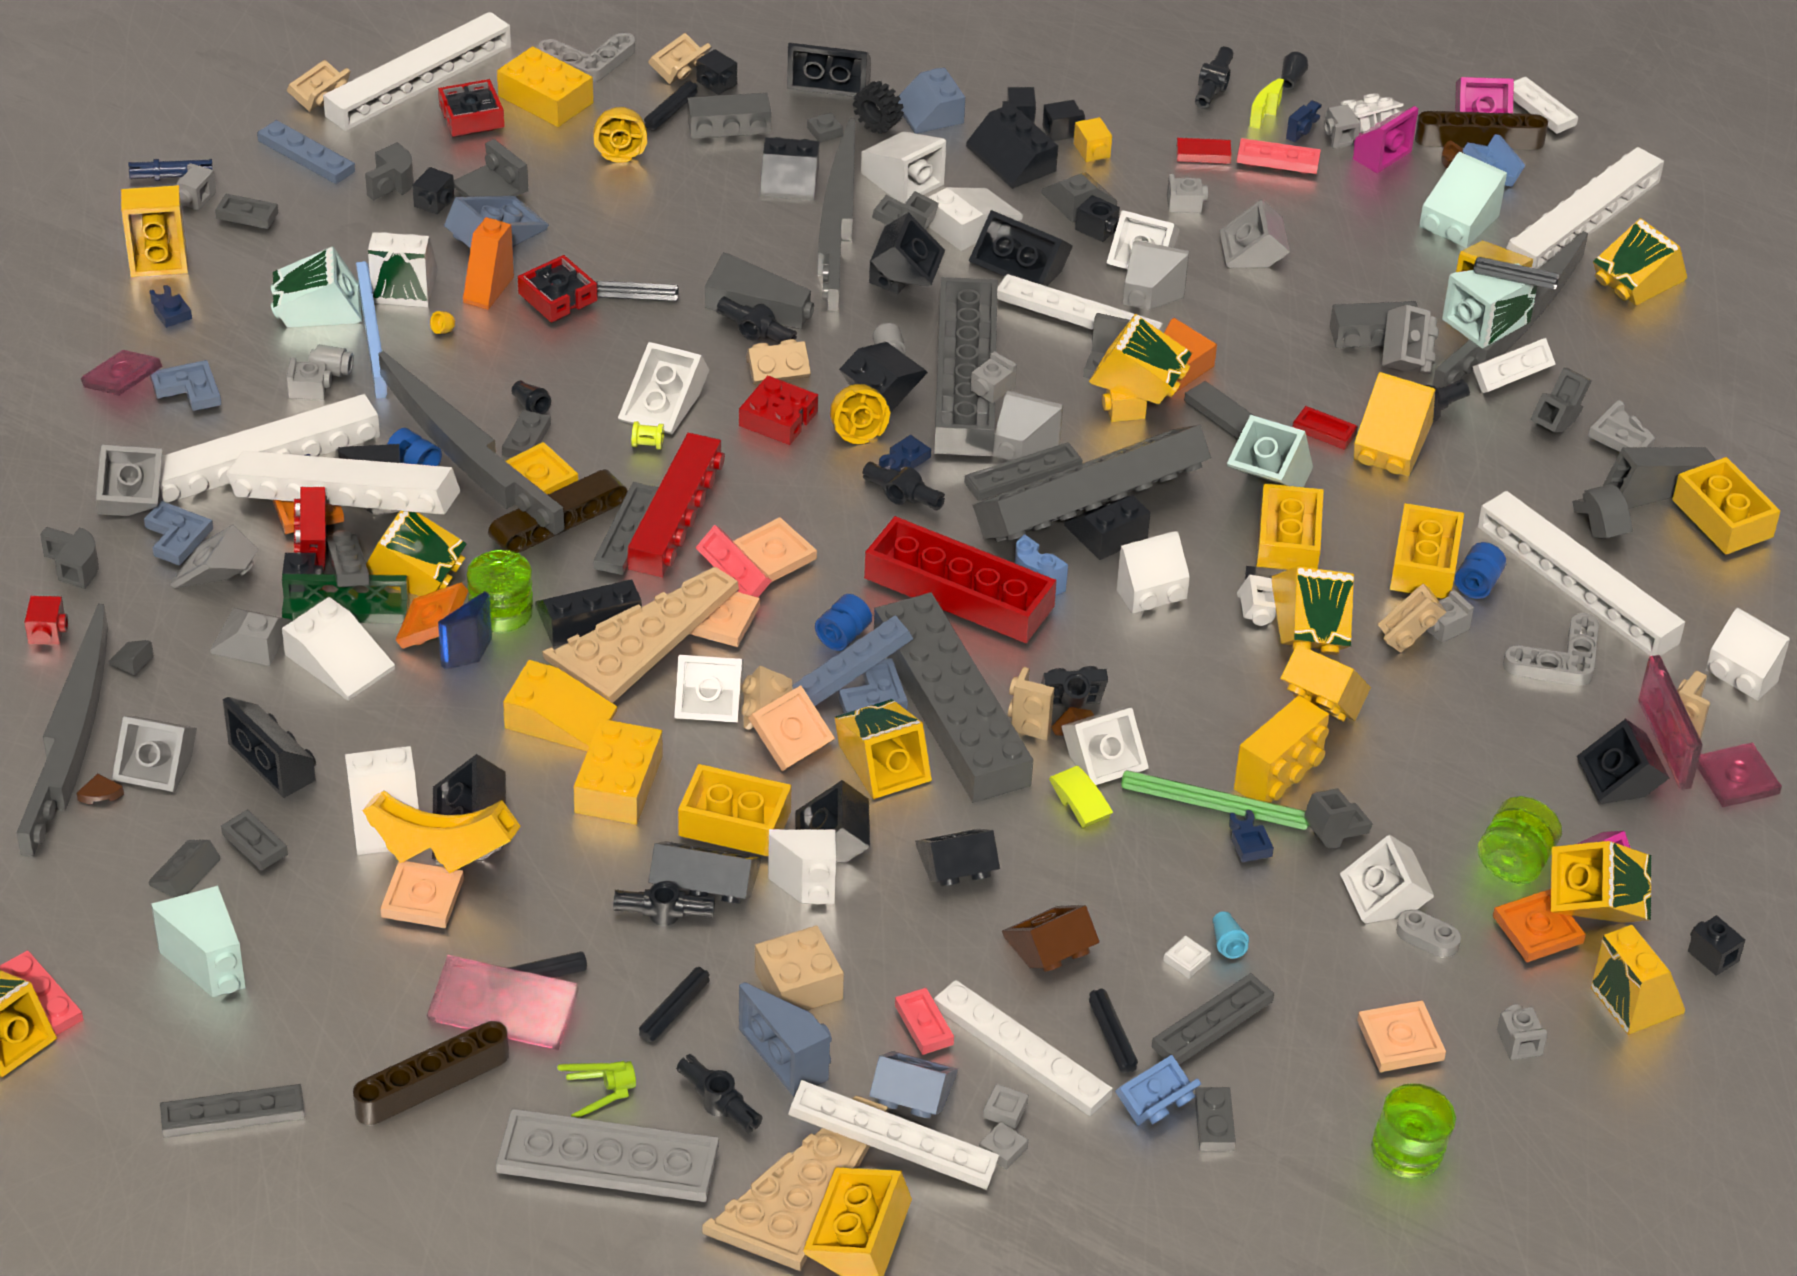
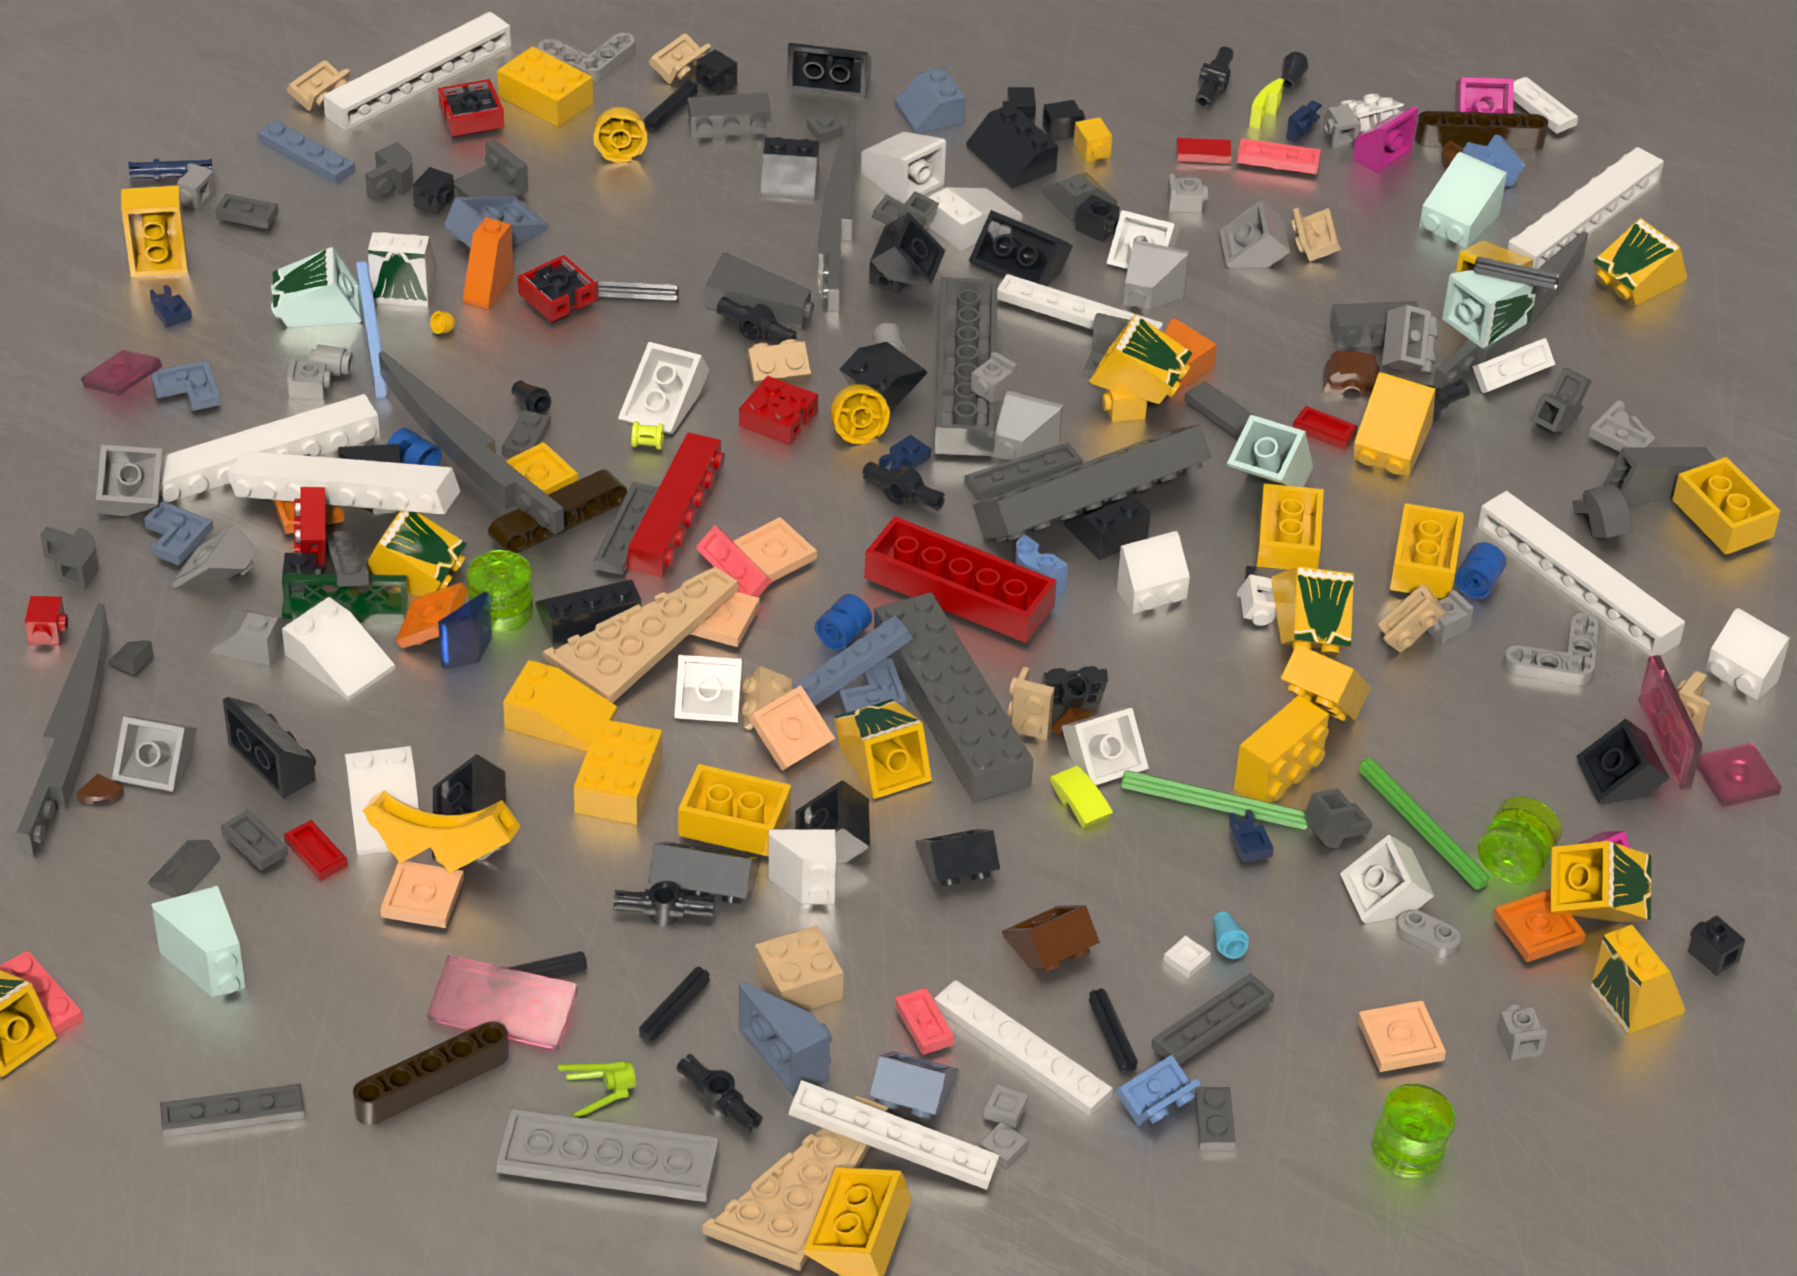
(315, 850): none -> red tile
(879, 95): black tyre -> none
(1316, 234): none -> tan bracket
(1349, 371): none -> reddish brown cylinder
(1424, 823): none -> bright green axle

